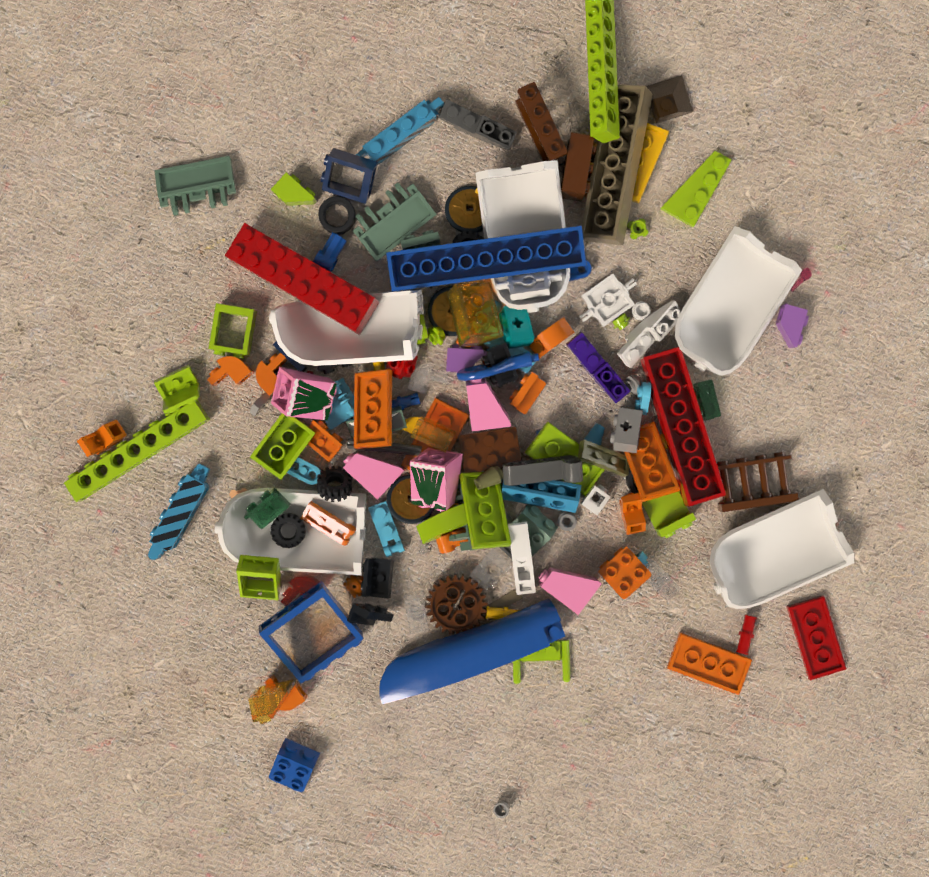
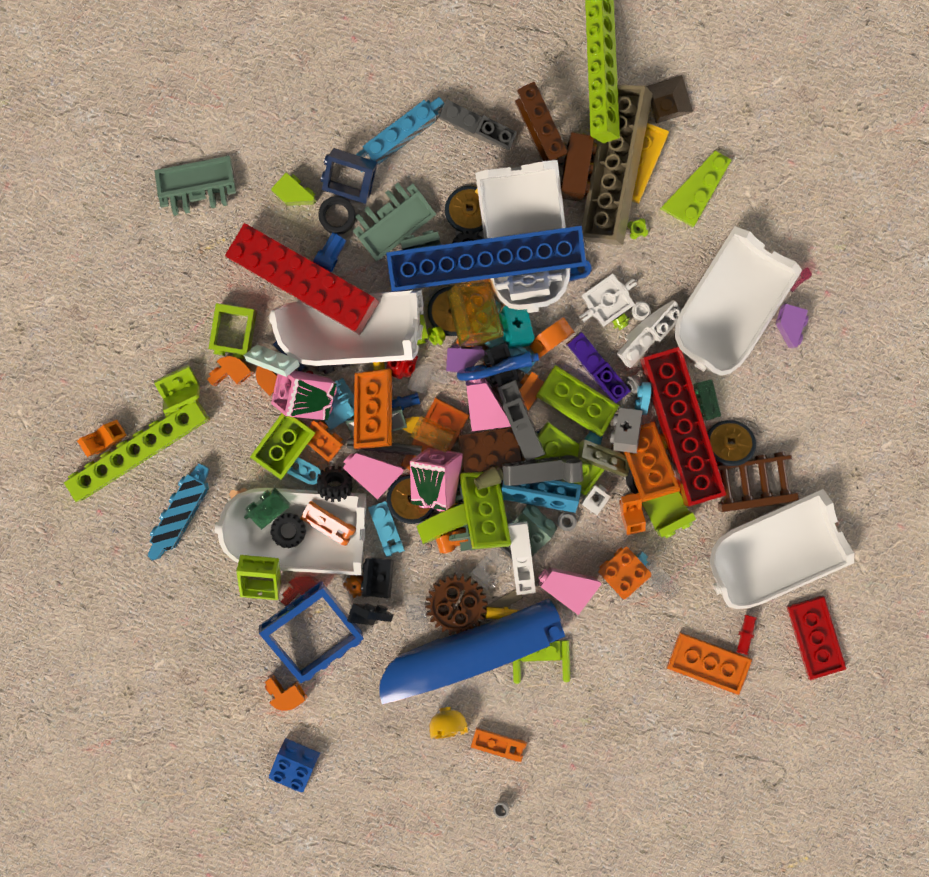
(259, 404): light grey tile -> none
(268, 699): clear yellow slope -> none
(272, 360): none -> light aqua plate
(447, 724): none -> yellow cylinder
(498, 744): none -> orange plate
(520, 421): none -> dark grey slope
(577, 401): none -> lime tile
(736, 432): none -> pearl gold wheel

